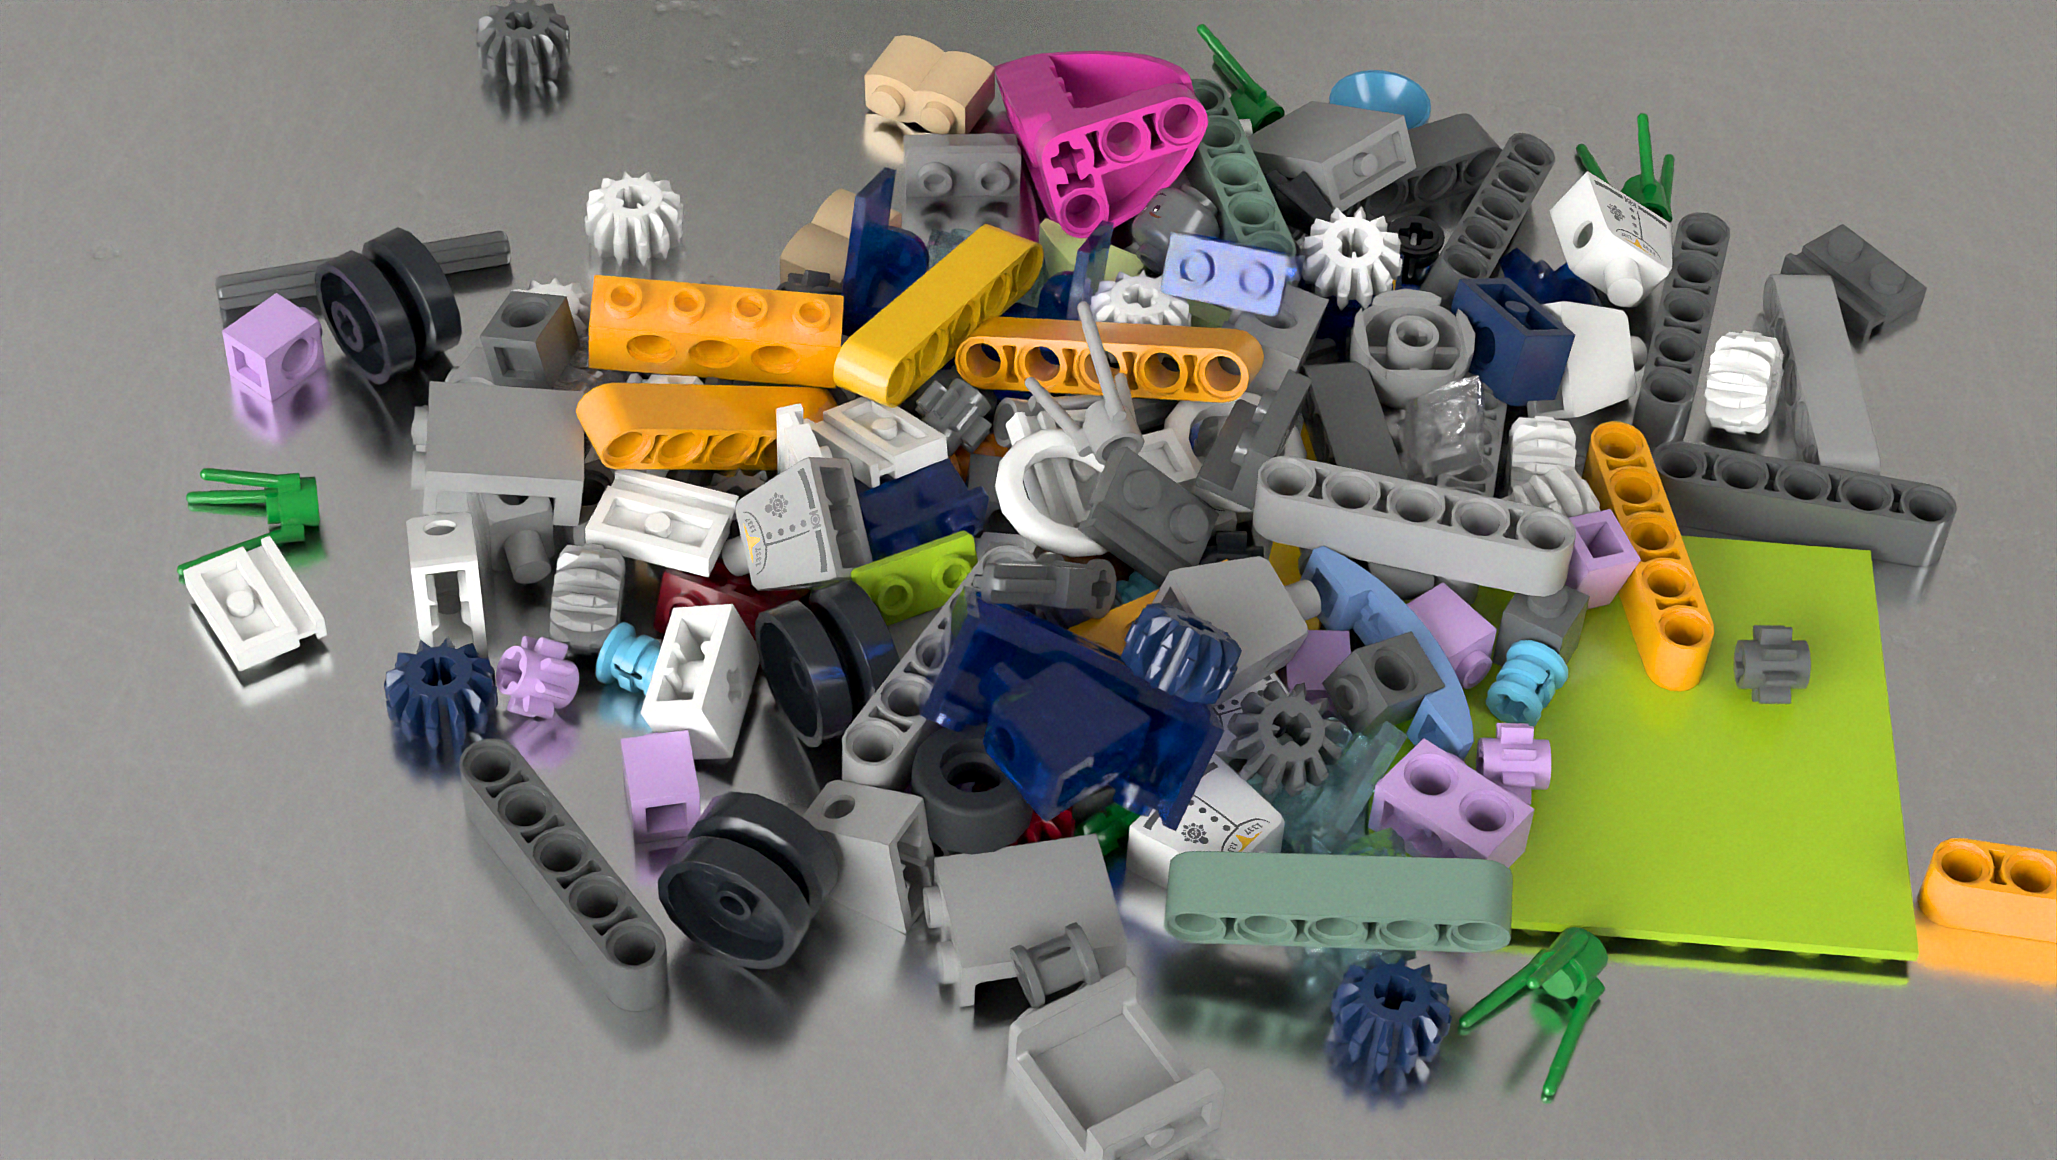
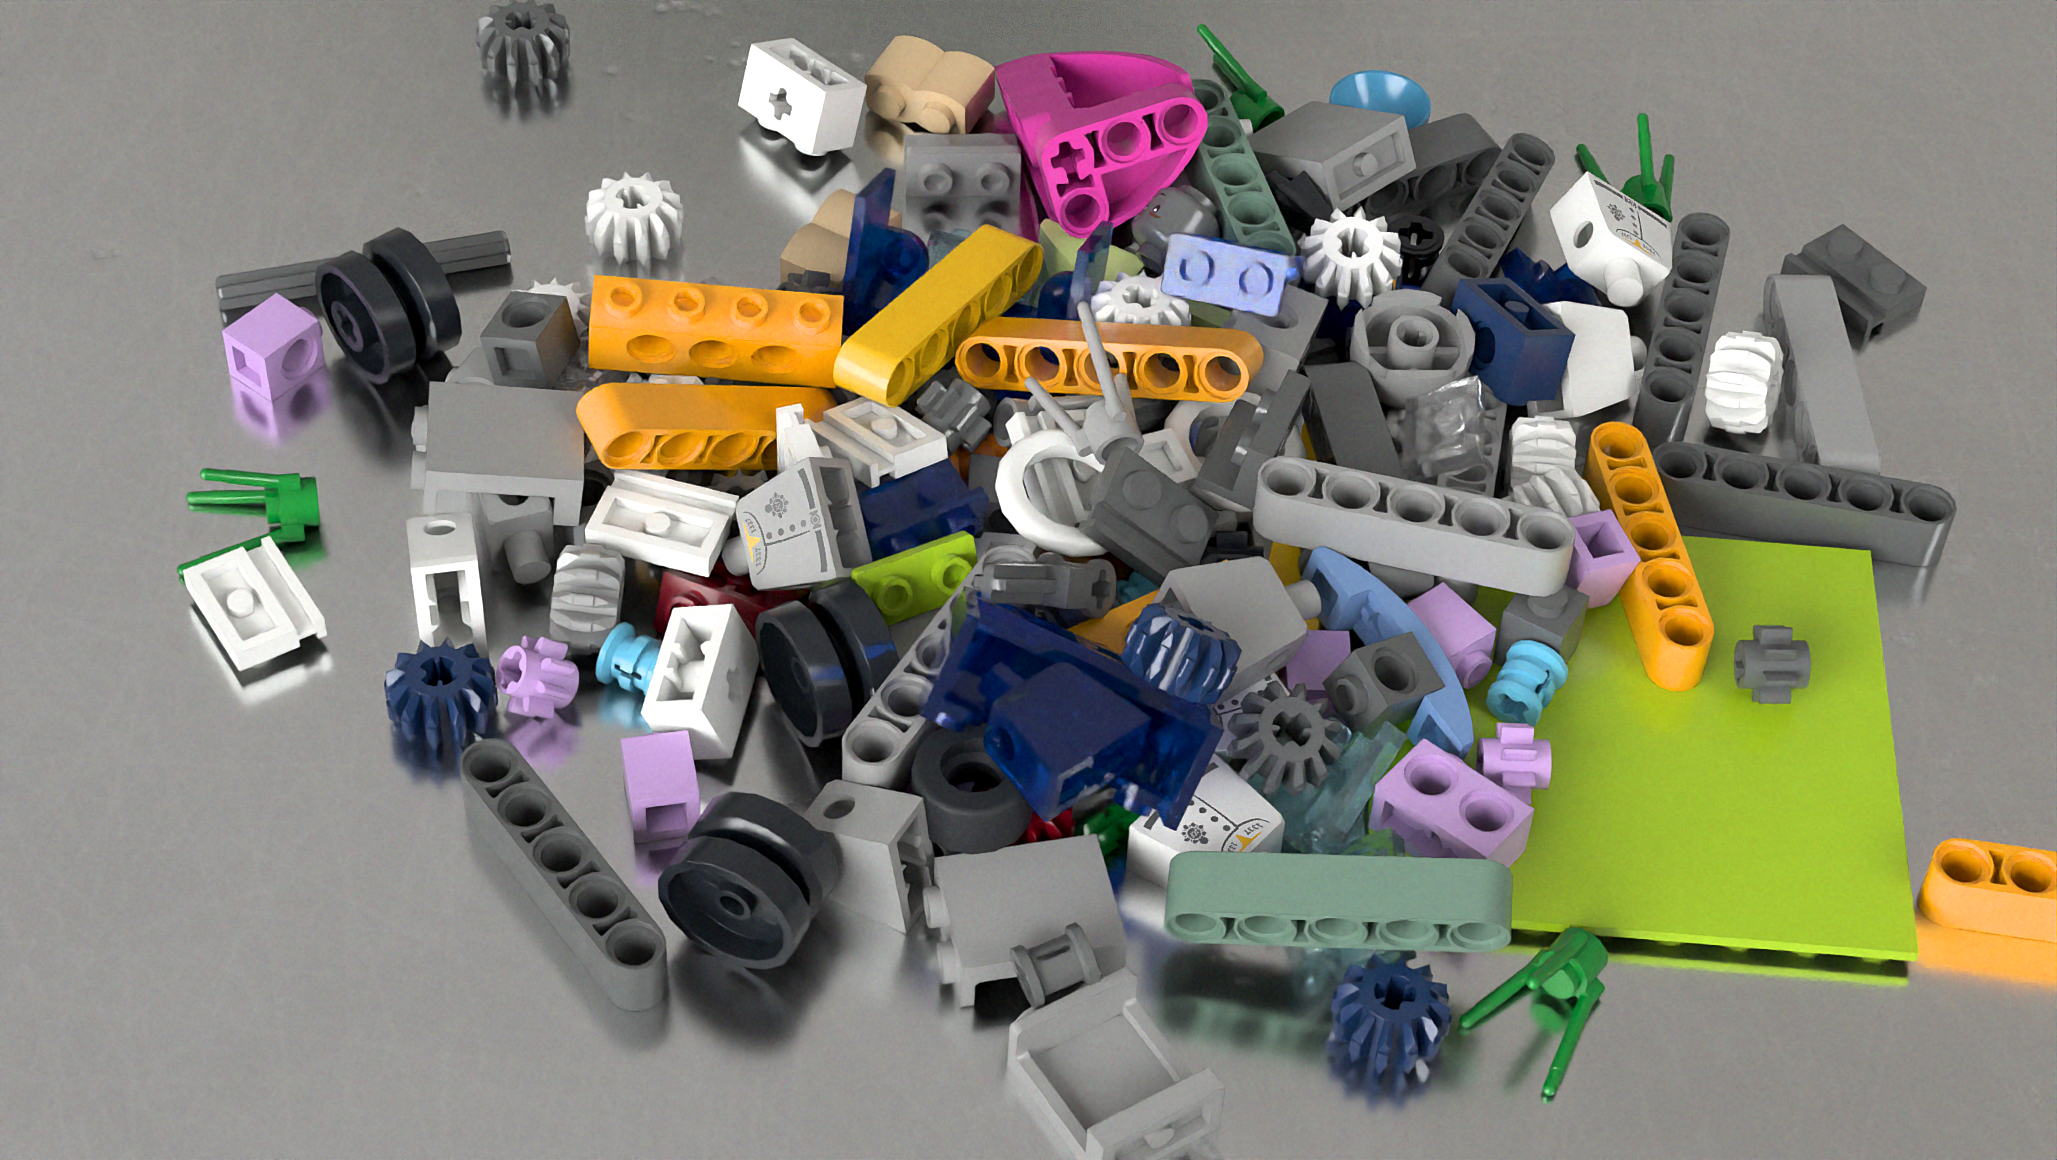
(802, 96): none -> white brick

